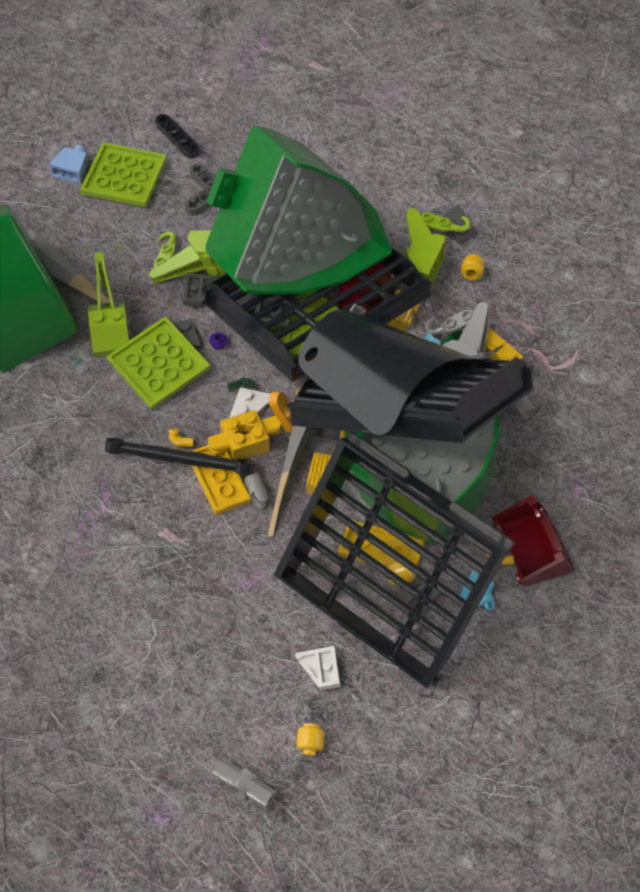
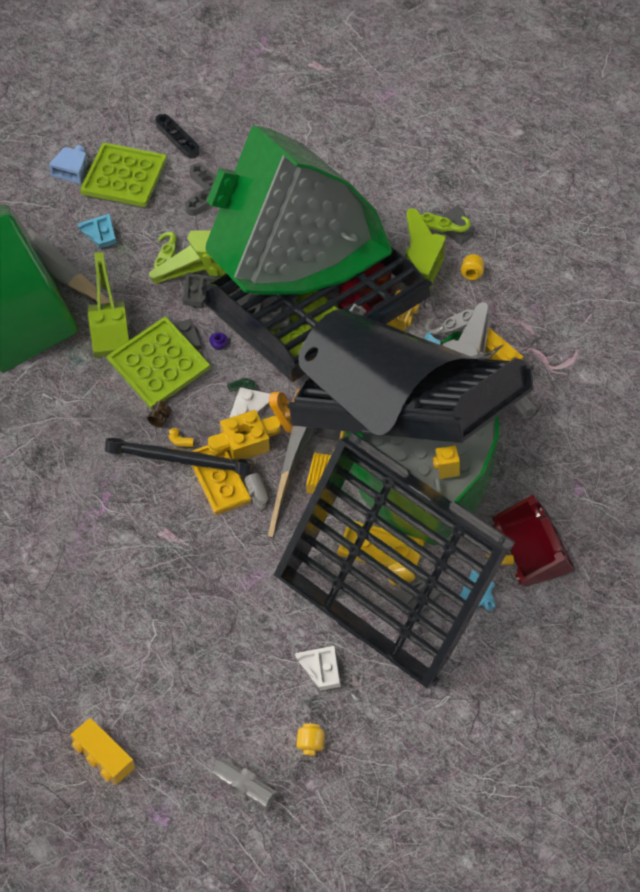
(99, 230): none -> medium azure wing
(102, 752): none -> yellow brick
(159, 414): none -> dark brown wheel
(447, 462): none -> yellow brick

